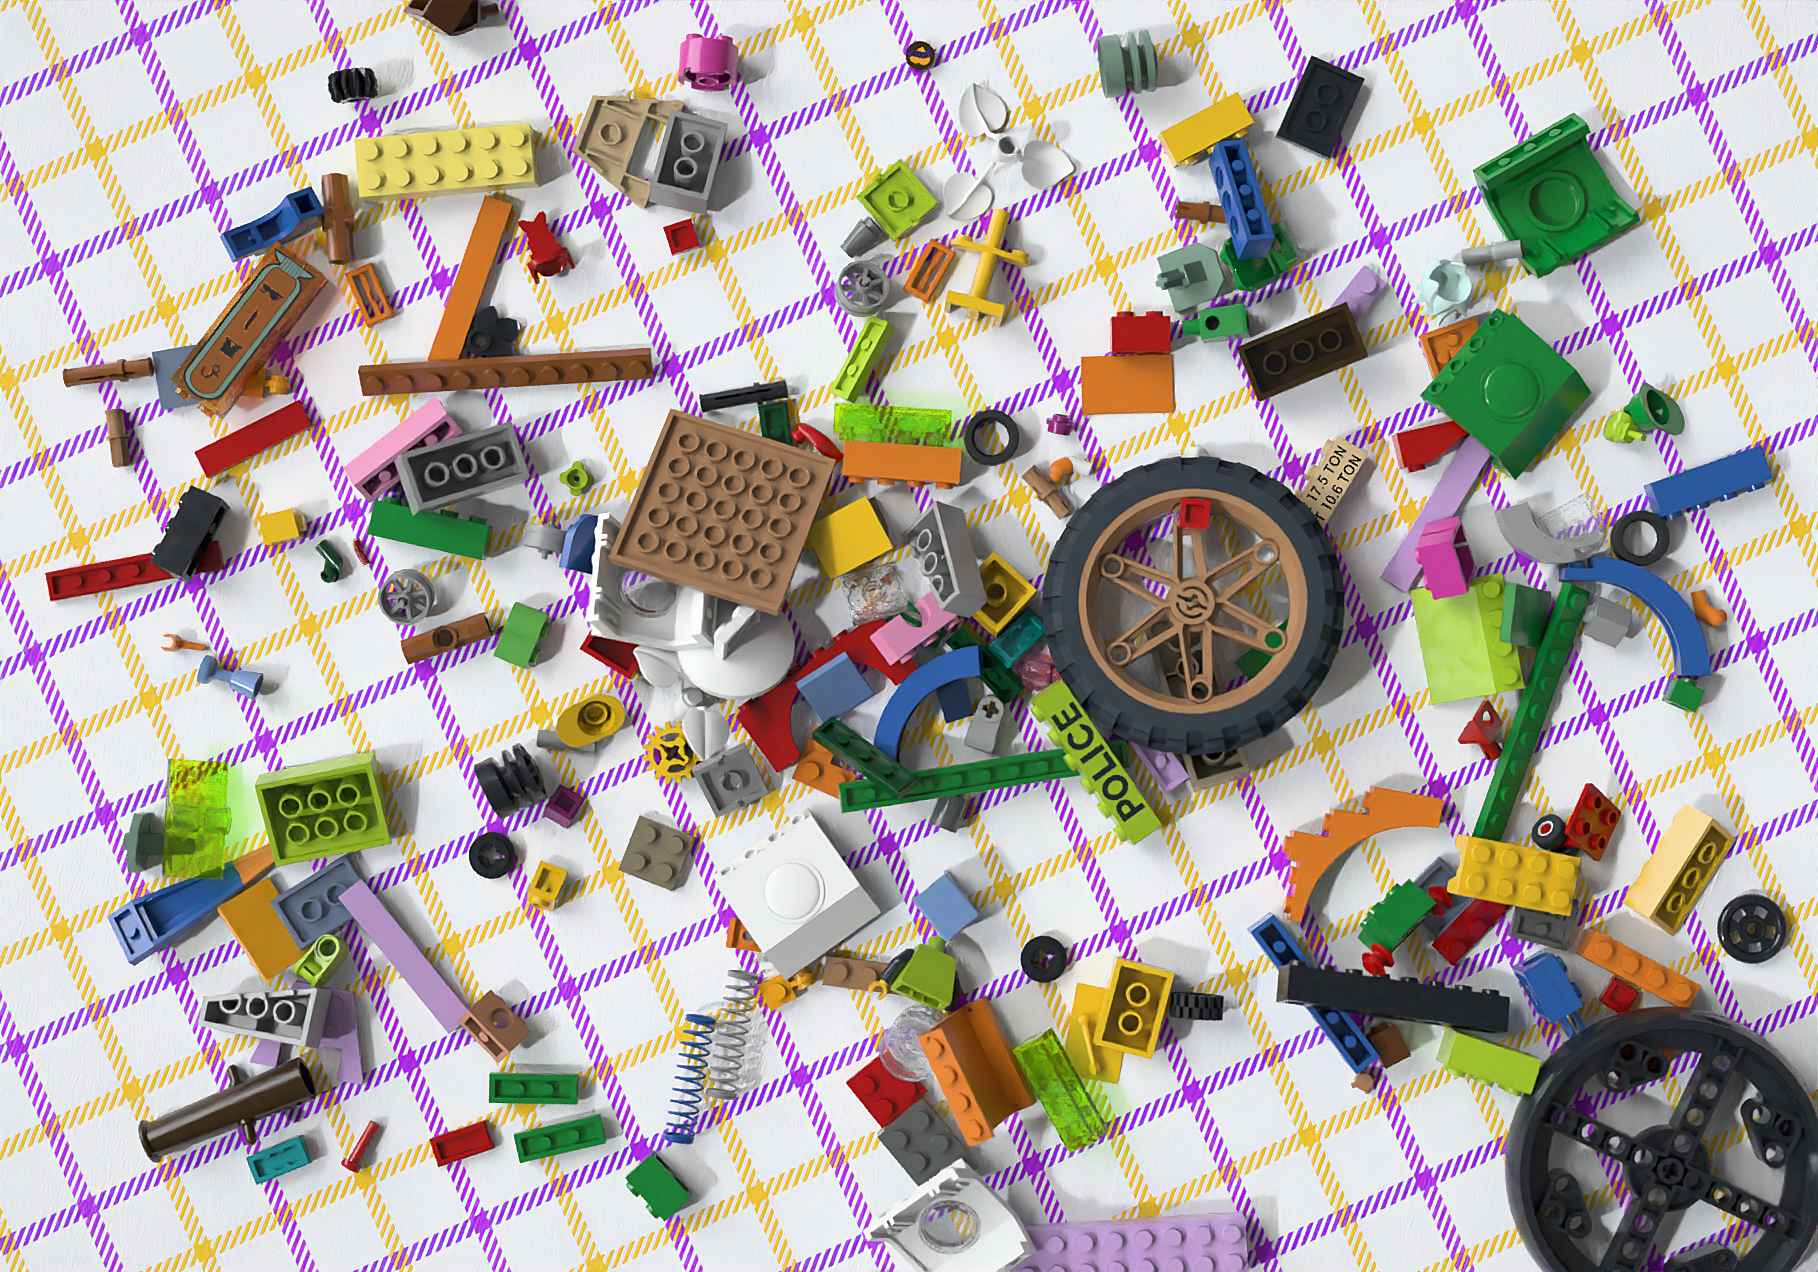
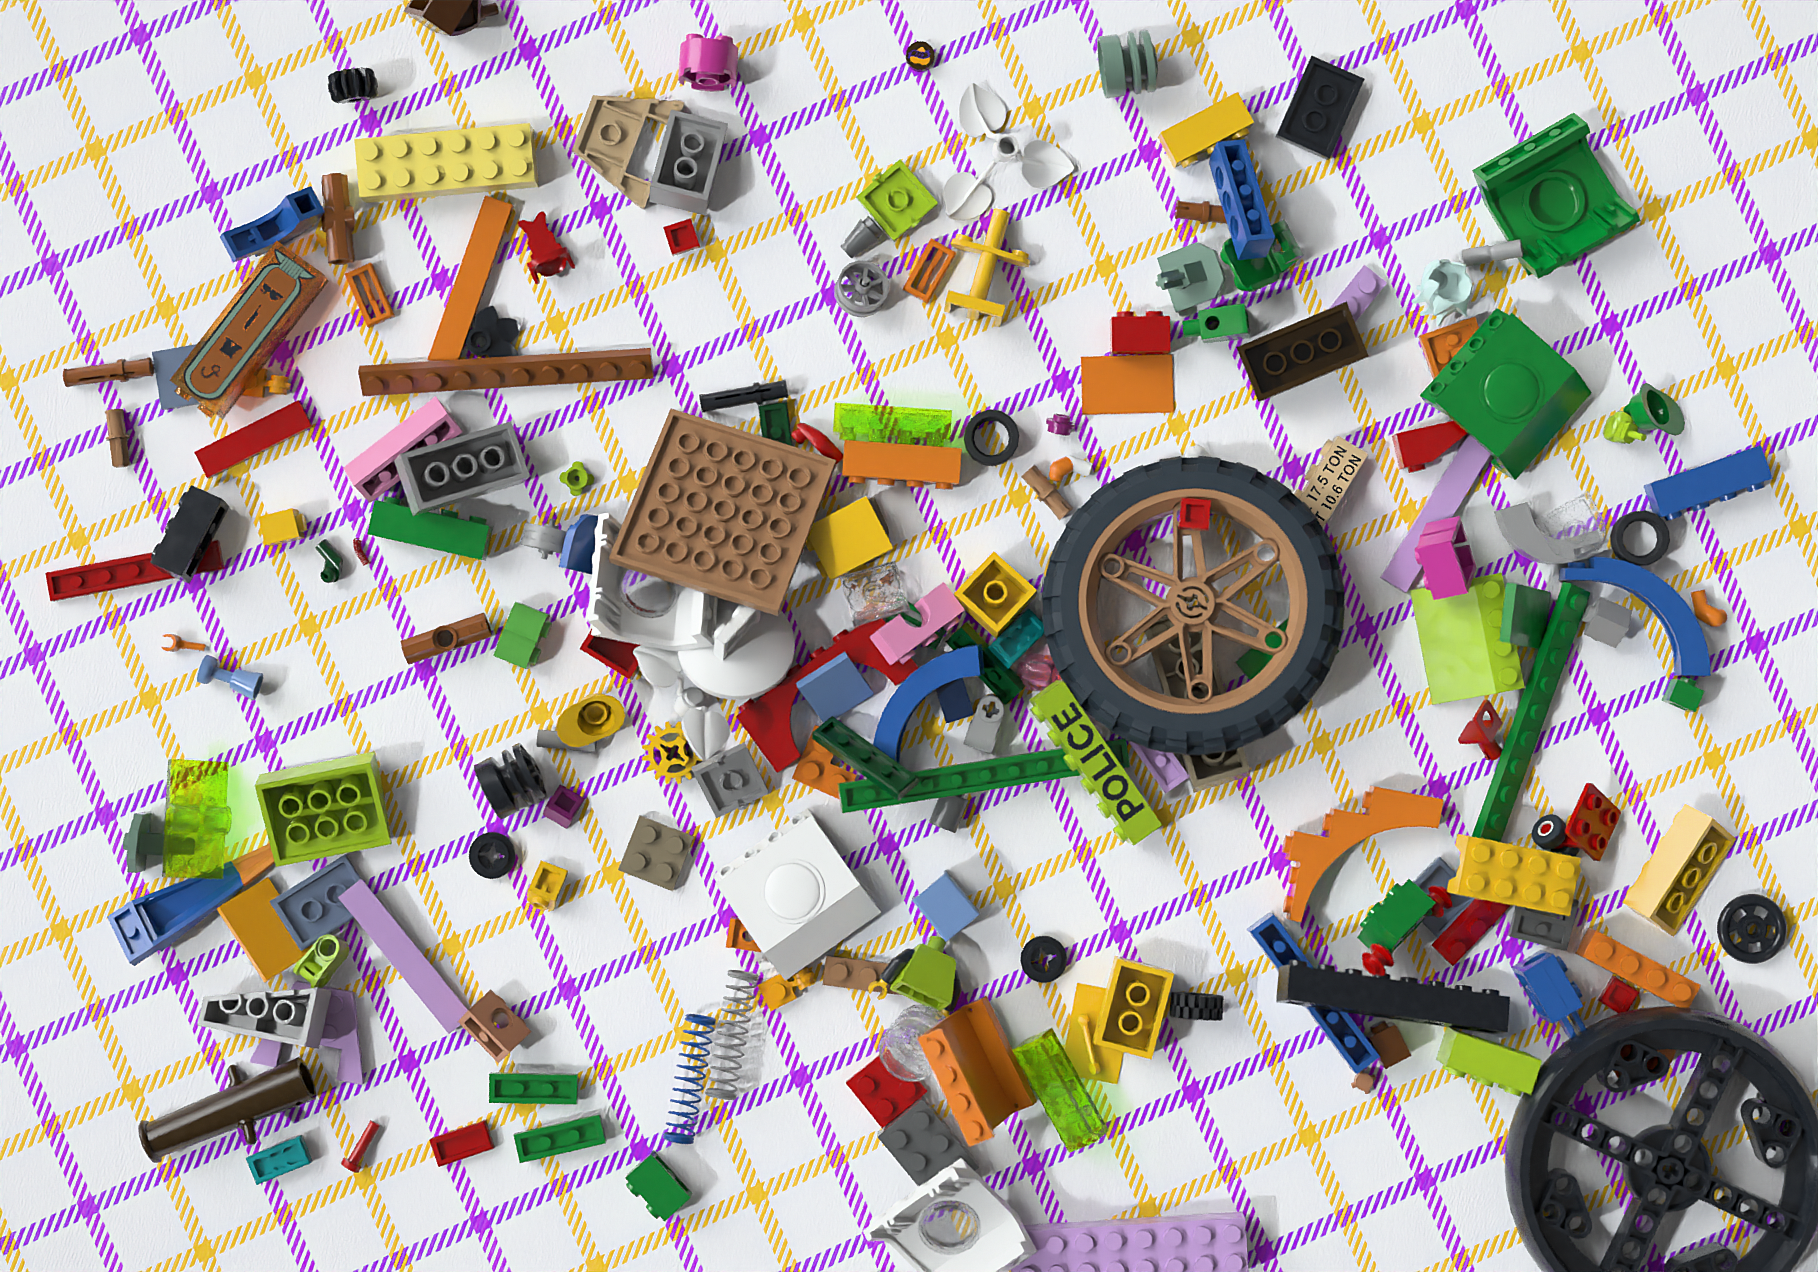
(406, 597): light grey wheel -> none
(862, 359): lime plate -> none
(947, 558): light grey wedge -> none

